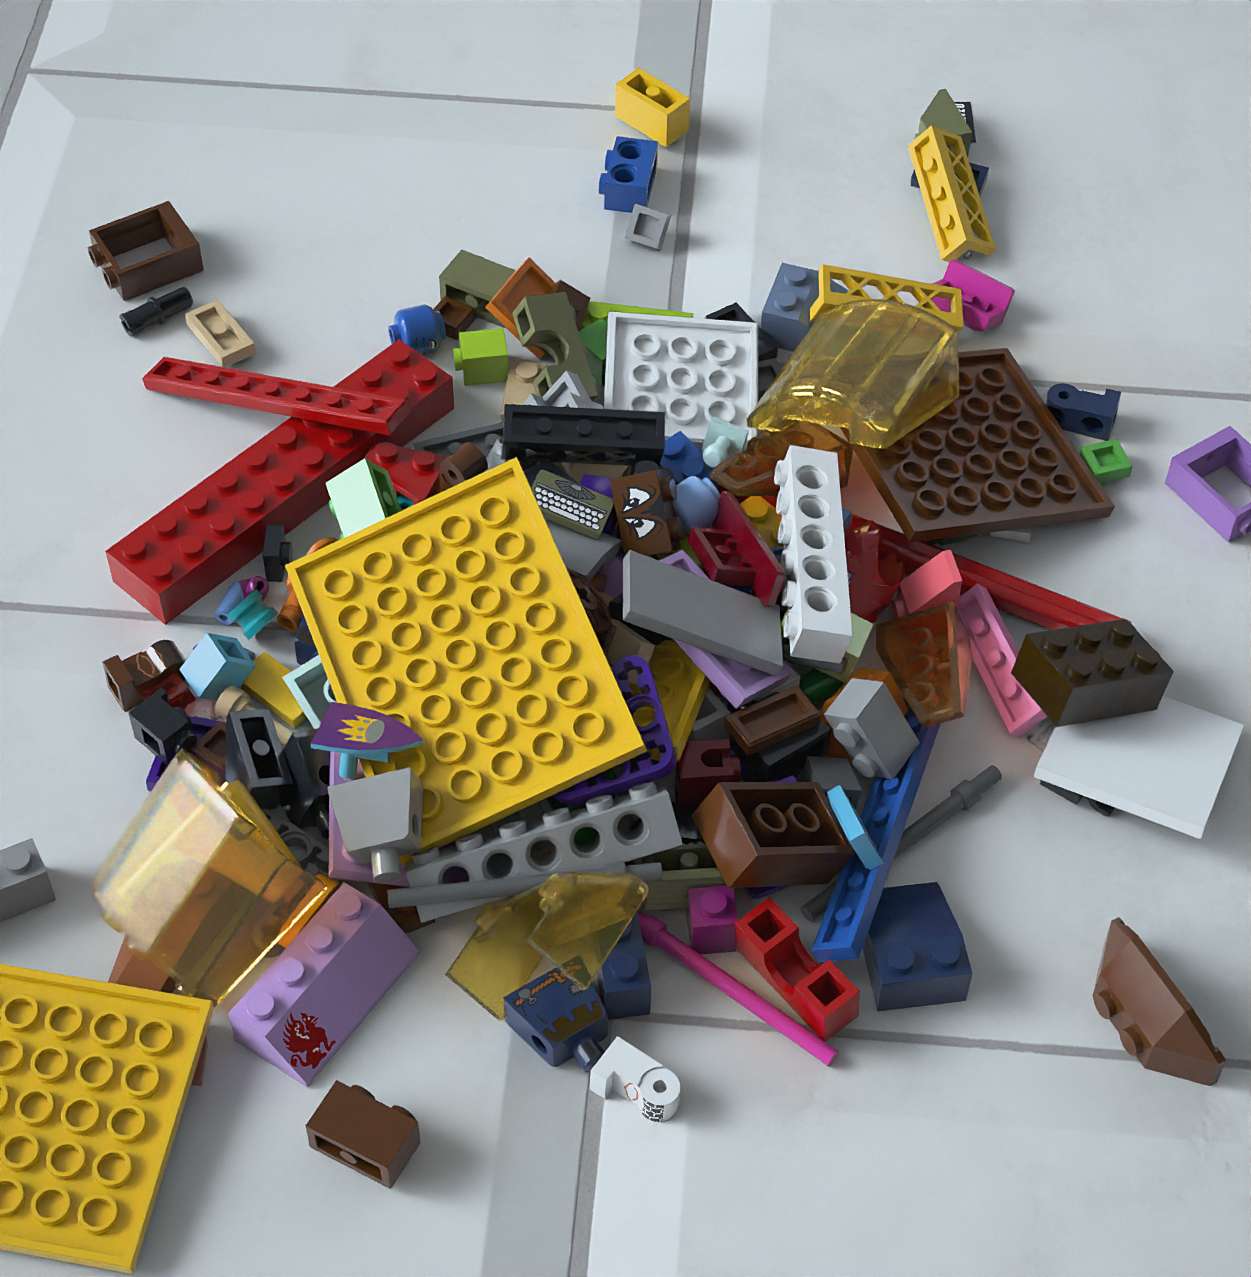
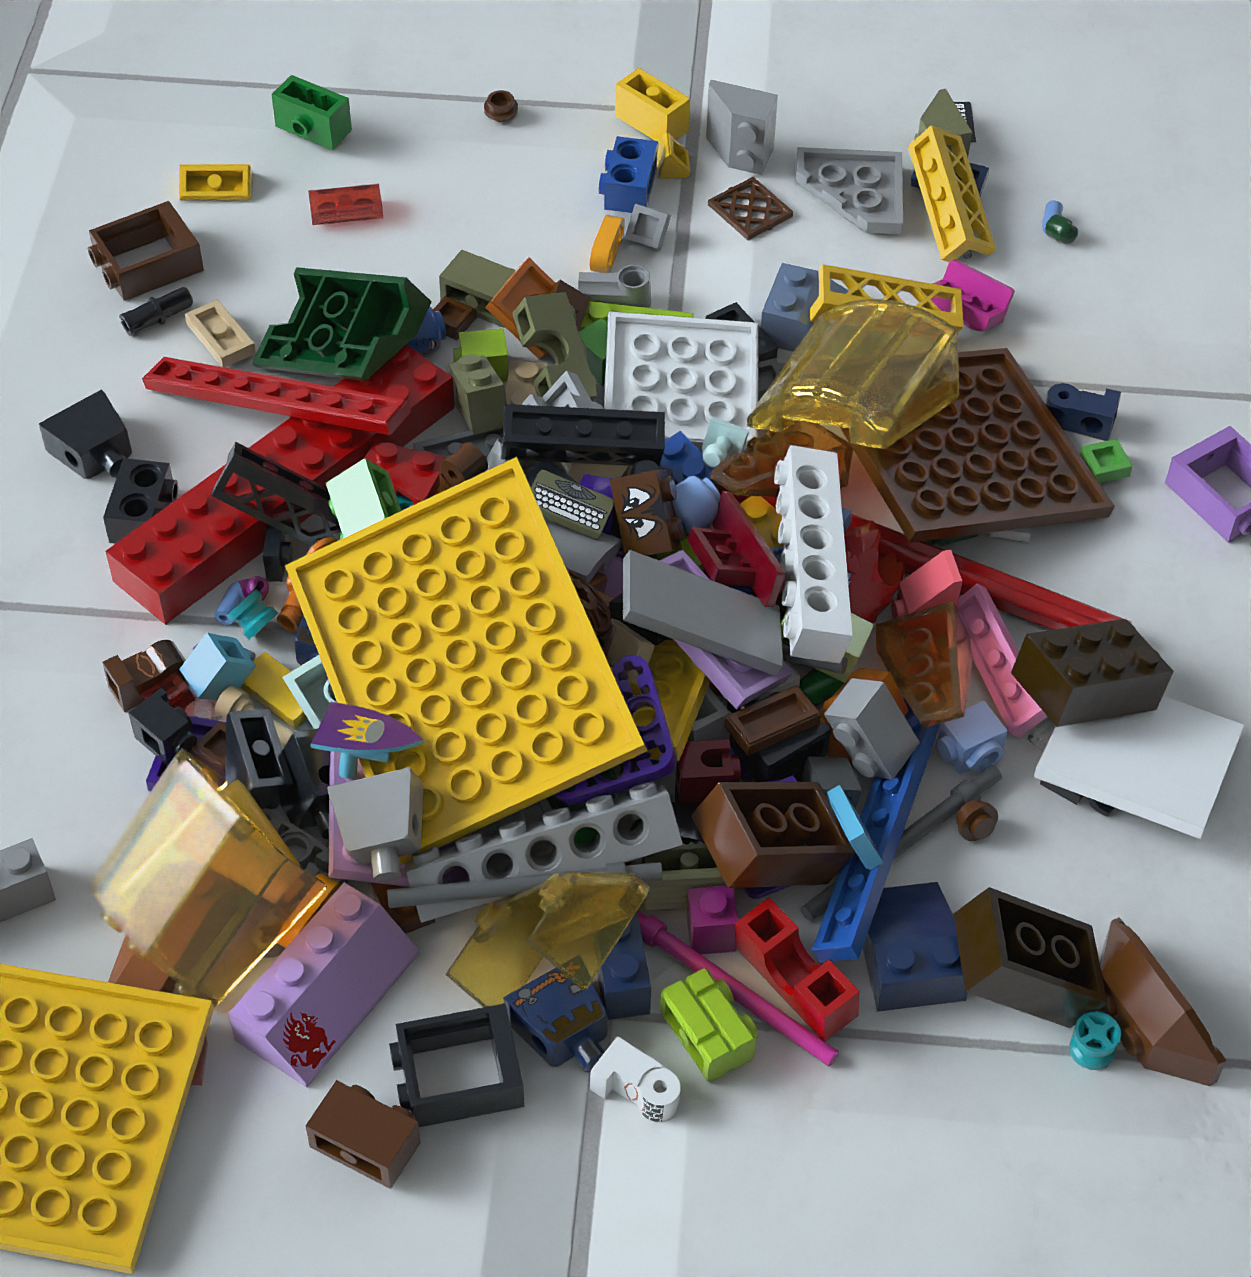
(88, 437): none -> black torso
(138, 495): none -> black brick
(215, 181): none -> yellow slope
(276, 481): none -> black fence
(311, 112): none -> green brick
(344, 324): none -> dark green piece
(345, 204): none -> clear red plate
(451, 1031): none -> black window
(478, 393): none -> olive brick
(500, 106): none -> reddish brown plate
(607, 244): none -> light orange beam
(627, 287): none -> light grey piece
(672, 159): none -> yellow slope
(709, 1024): none -> lime brick
(734, 192): none -> reddish brown window
(741, 125): none -> light grey slope
(857, 184): none -> light grey plate
(972, 740): none -> light blue brick
(976, 820): none -> reddish brown plate
(1029, 958): none -> dark brown brick
(1056, 225): none -> dark green arm
(1095, 1028): none -> teal wheel

